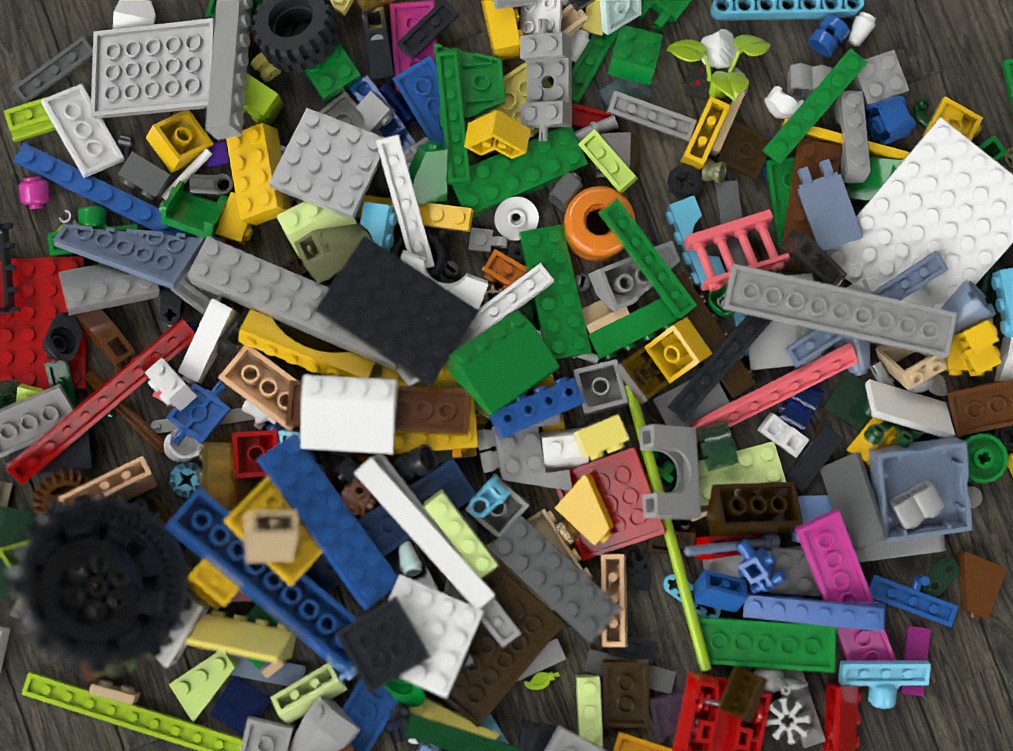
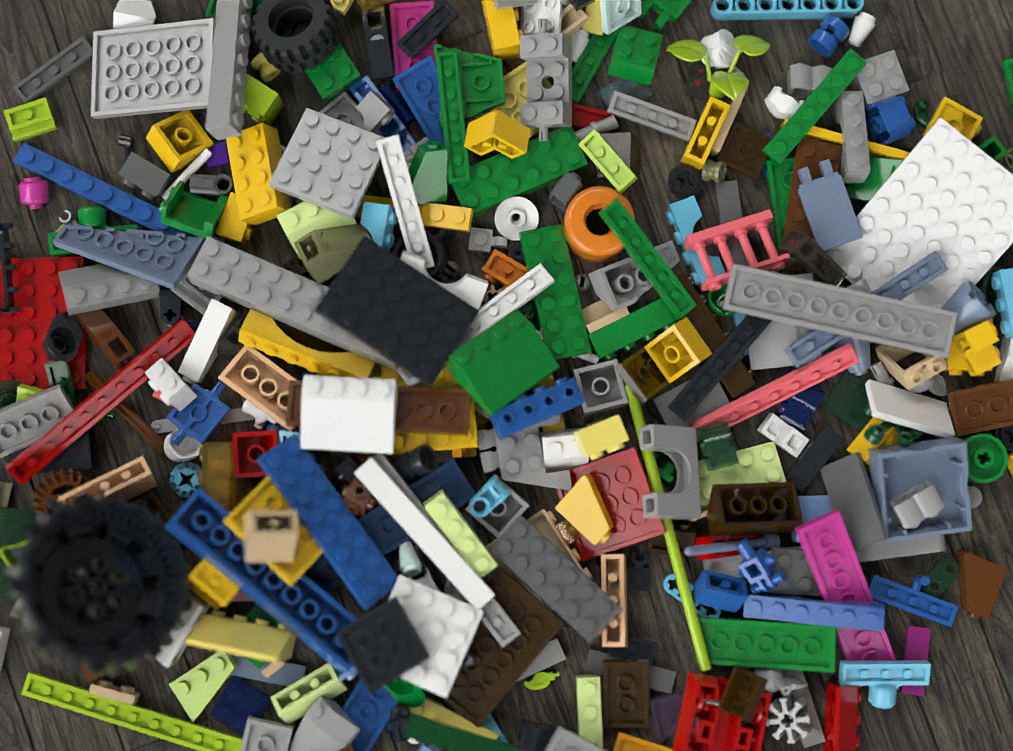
(83, 135): white tile -> none

